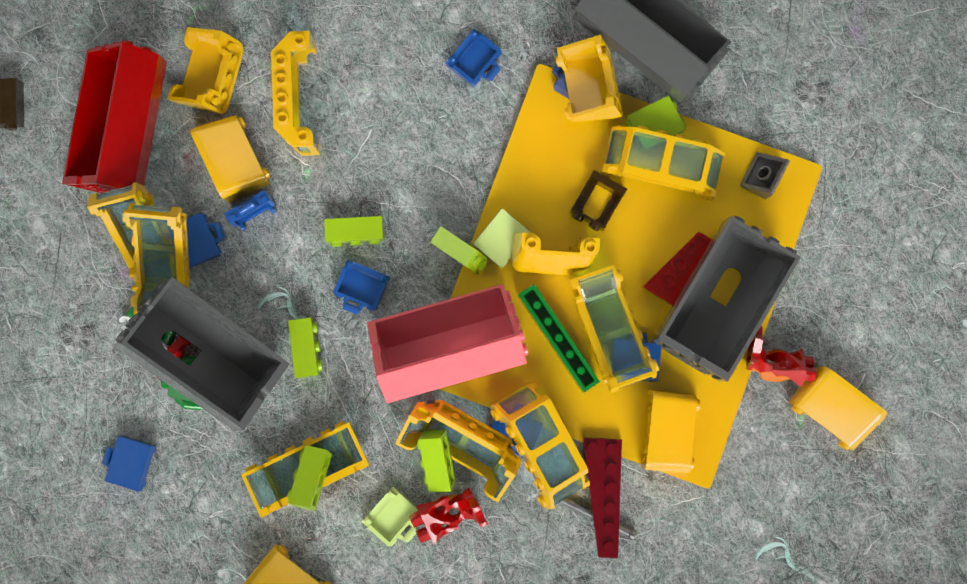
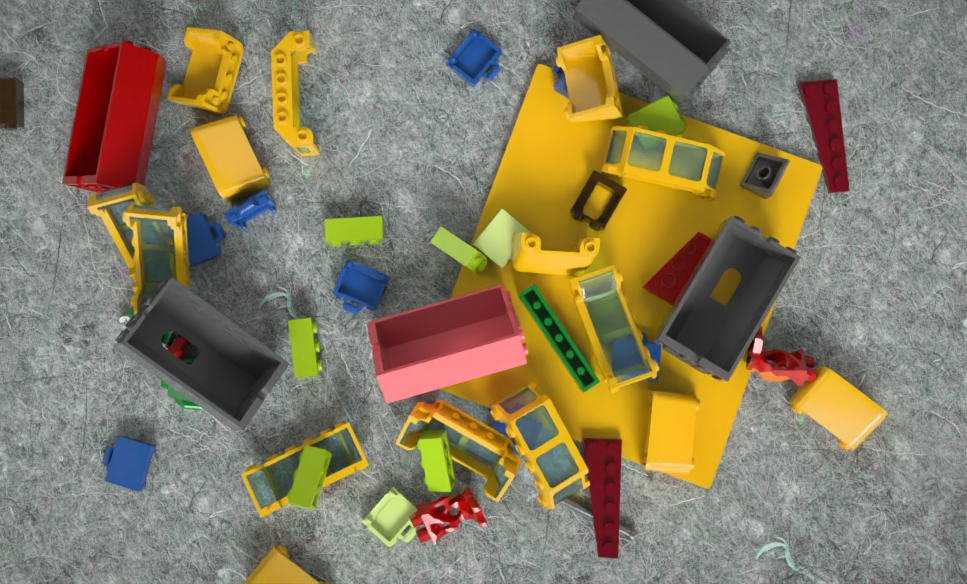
(825, 119): none -> dark red wing

